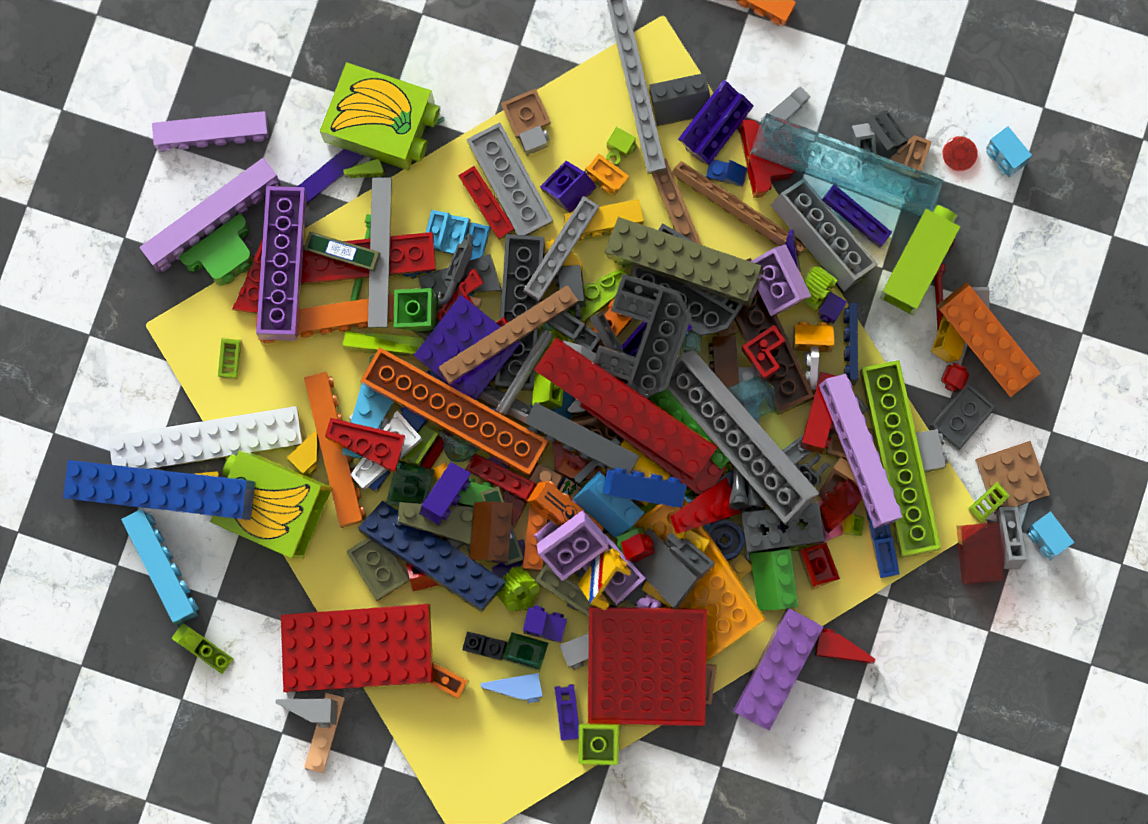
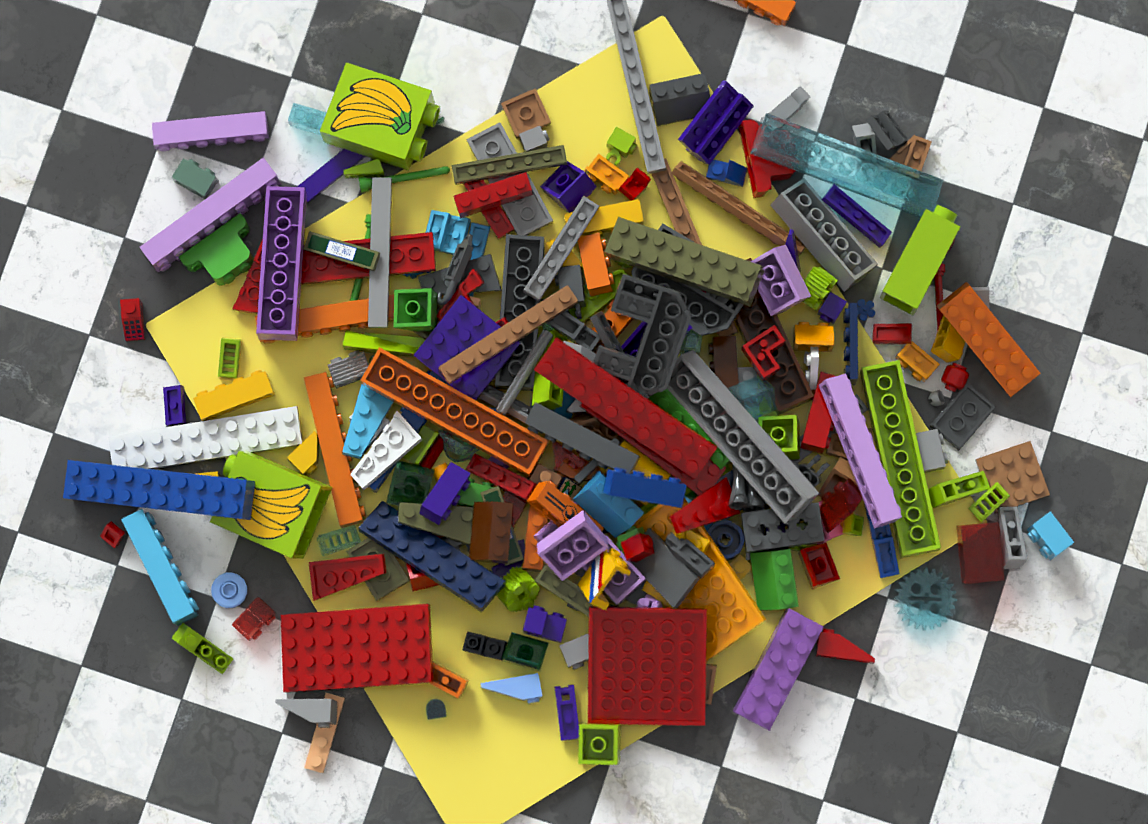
(112, 534): none -> red plate
(132, 319): none -> red slope
(174, 405): none -> dark purple plate
(195, 178): none -> sand green brick
(229, 590): none -> light blue wheel
(233, 396): none -> yellow brick
(254, 619): none -> clear red brick
(306, 118): none -> clear light blue brick
(326, 551): none -> clear light blue slope
(338, 574): none -> red wing
(348, 369): none -> light grey brick
(366, 183): none -> bright green piece
(371, 443): red wing -> none
(435, 709): none -> clear light blue tile
(493, 195): none -> red brick
(509, 164): none -> olive tile
(595, 264): none -> orange brick
(635, 184): none -> red bracket
(784, 432): none -> lime brick
(865, 310): none -> blue plant
(892, 333): none -> red tile
(917, 361): none -> light orange bracket
(924, 616): none -> clear light blue gear
(937, 398): none -> light grey hinge
(958, 489): none -> lime slope
(959, 153): clear red wheel -> none
(1008, 152): medium azure brick -> none

